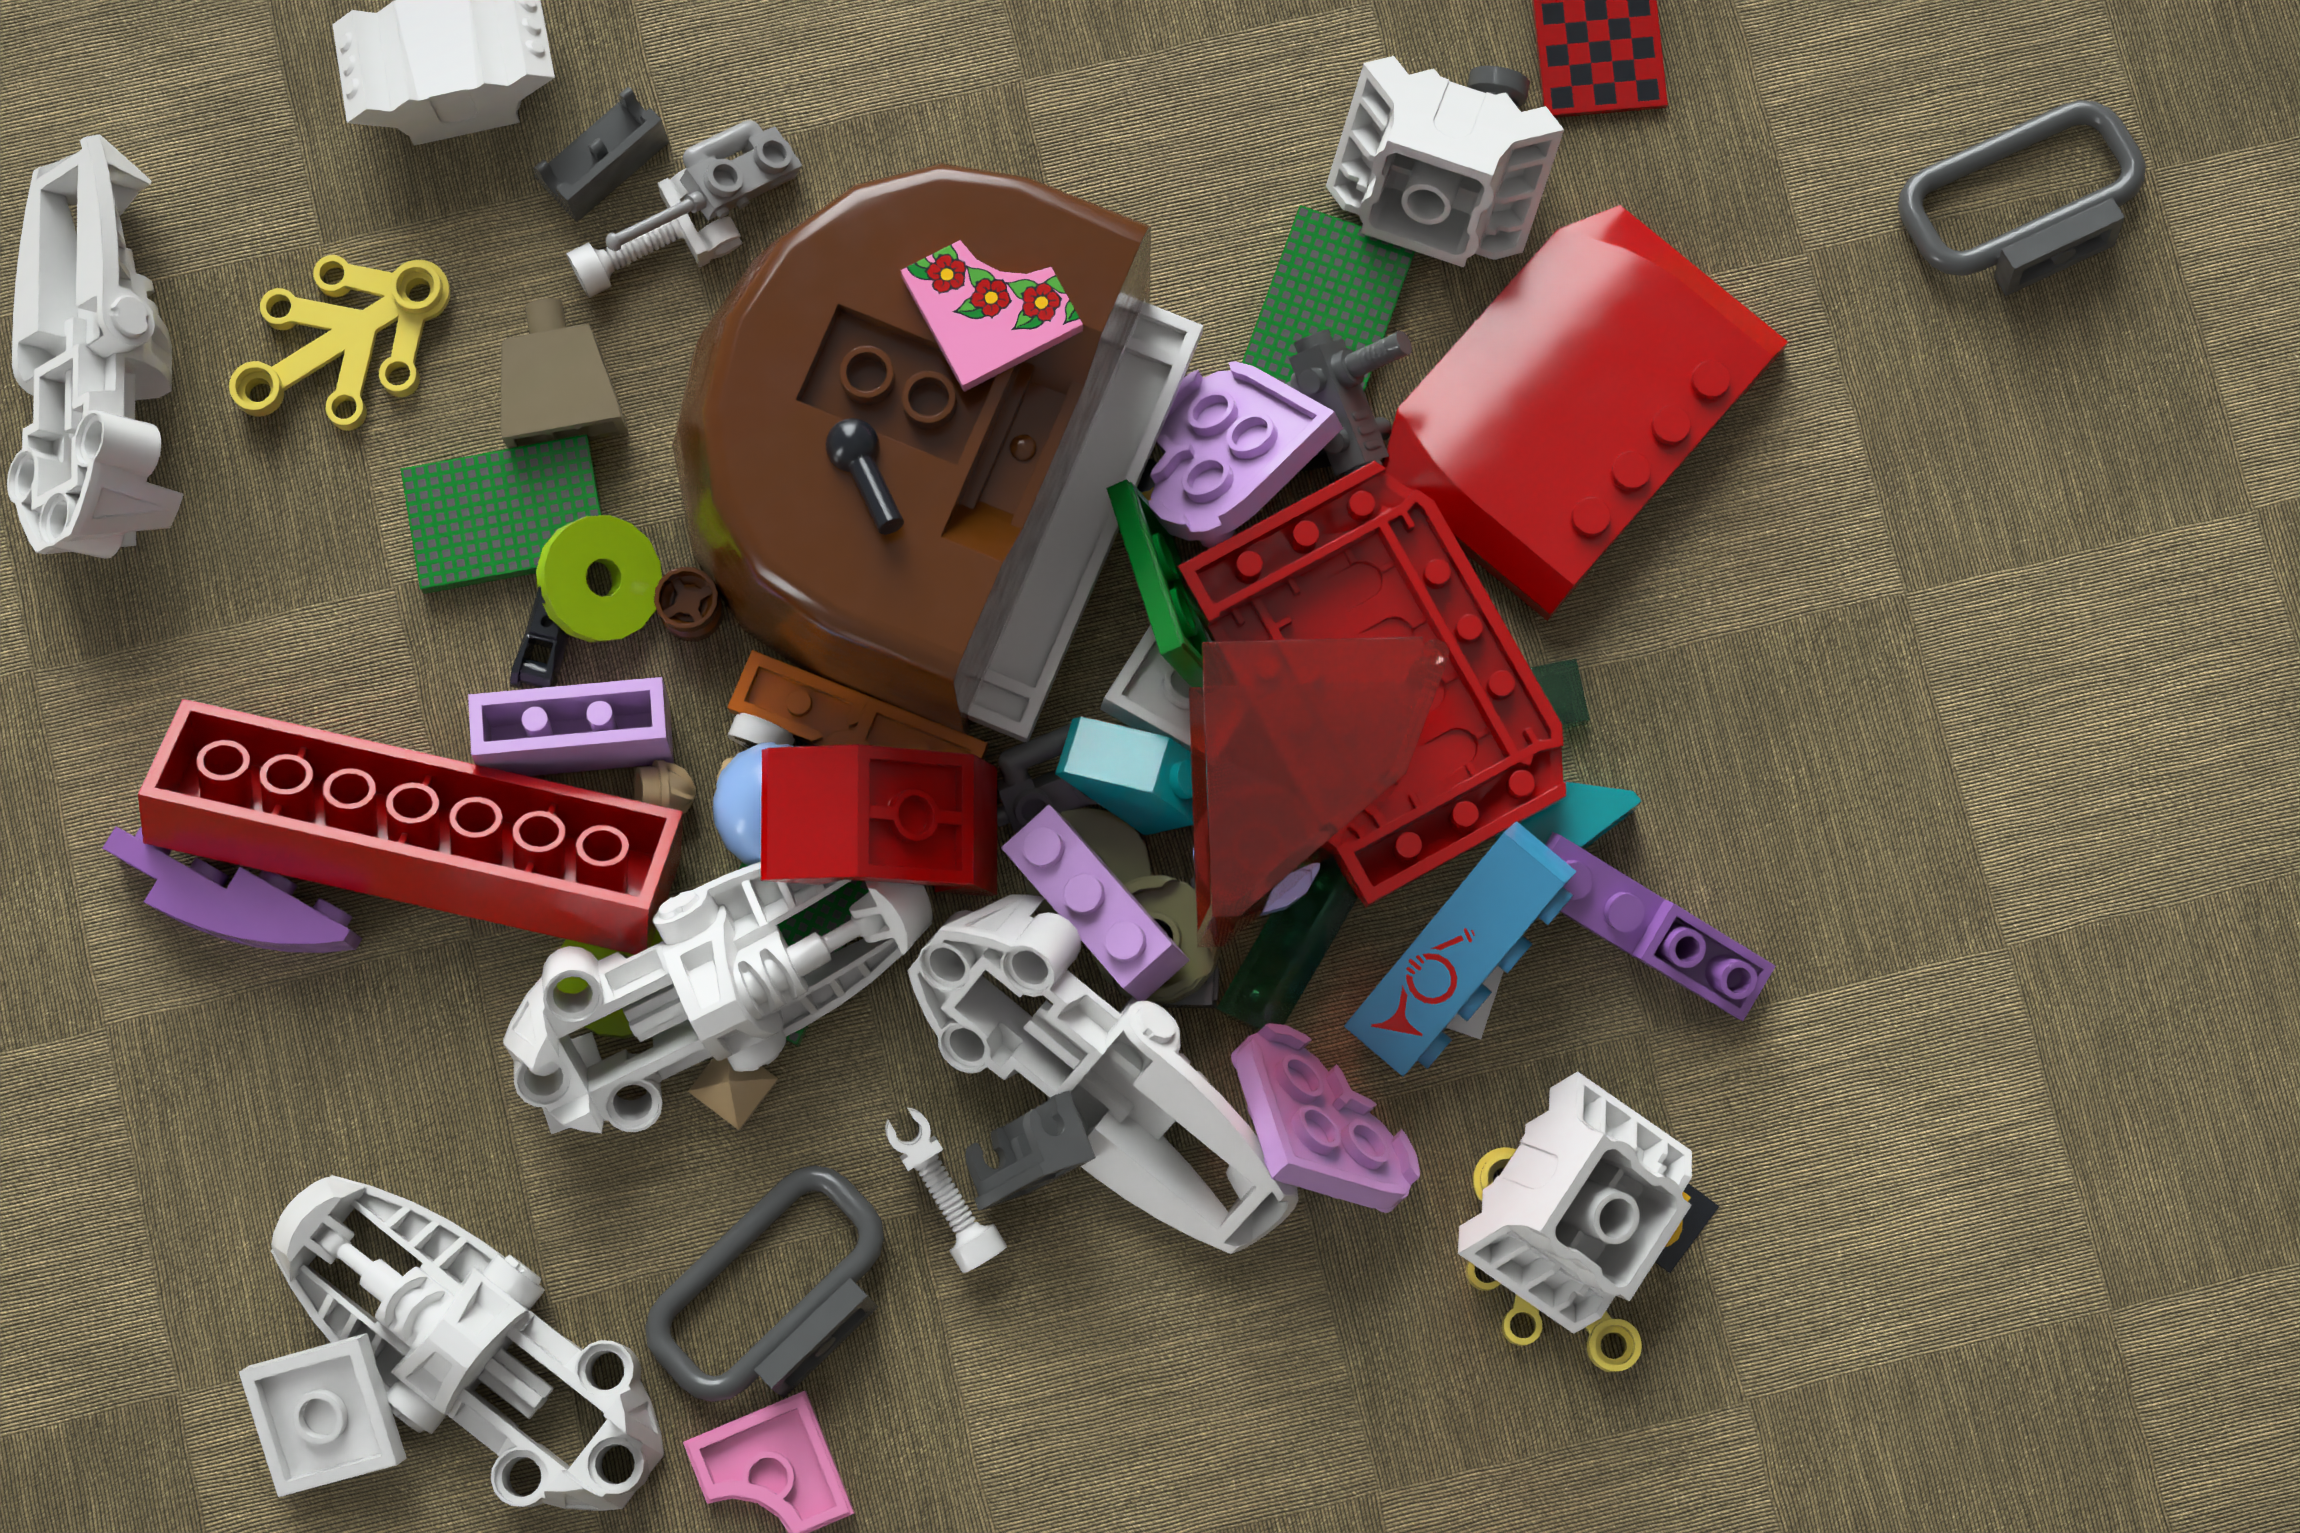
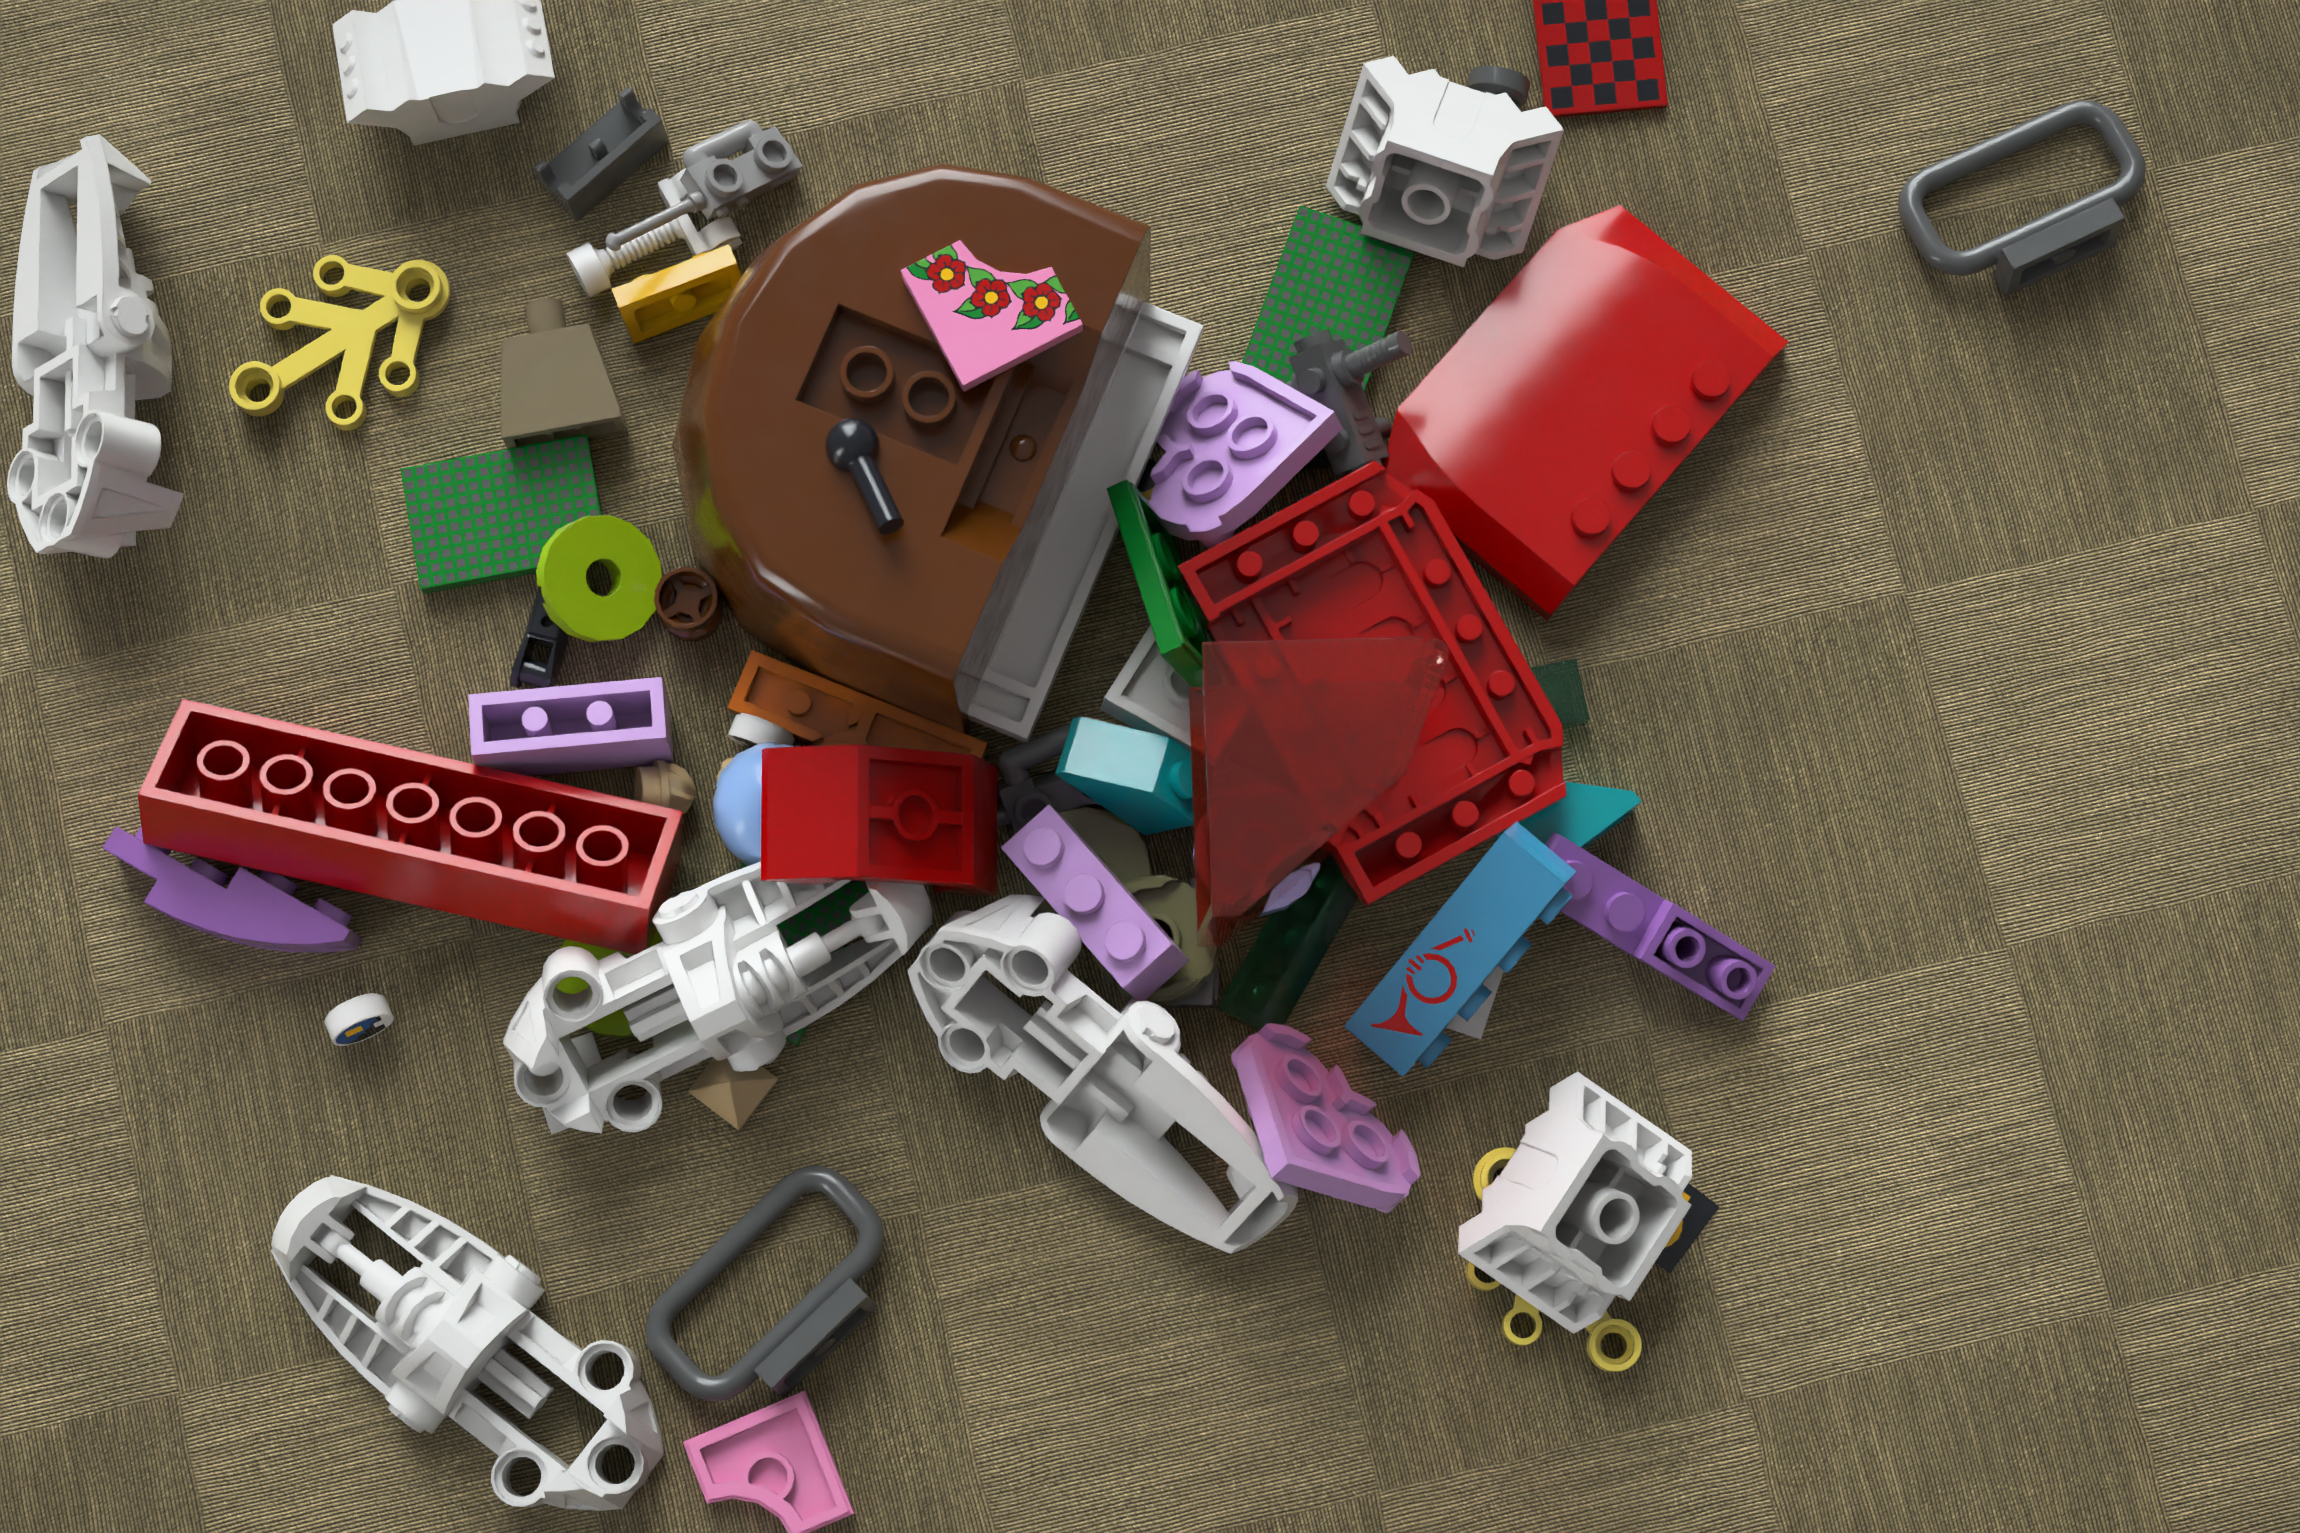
(322, 1415): white hinge -> none
(358, 1019): none -> white tile
(677, 293): none -> yellow plate
(974, 1241): white bar -> none
(1030, 1152): dark grey hinge -> none

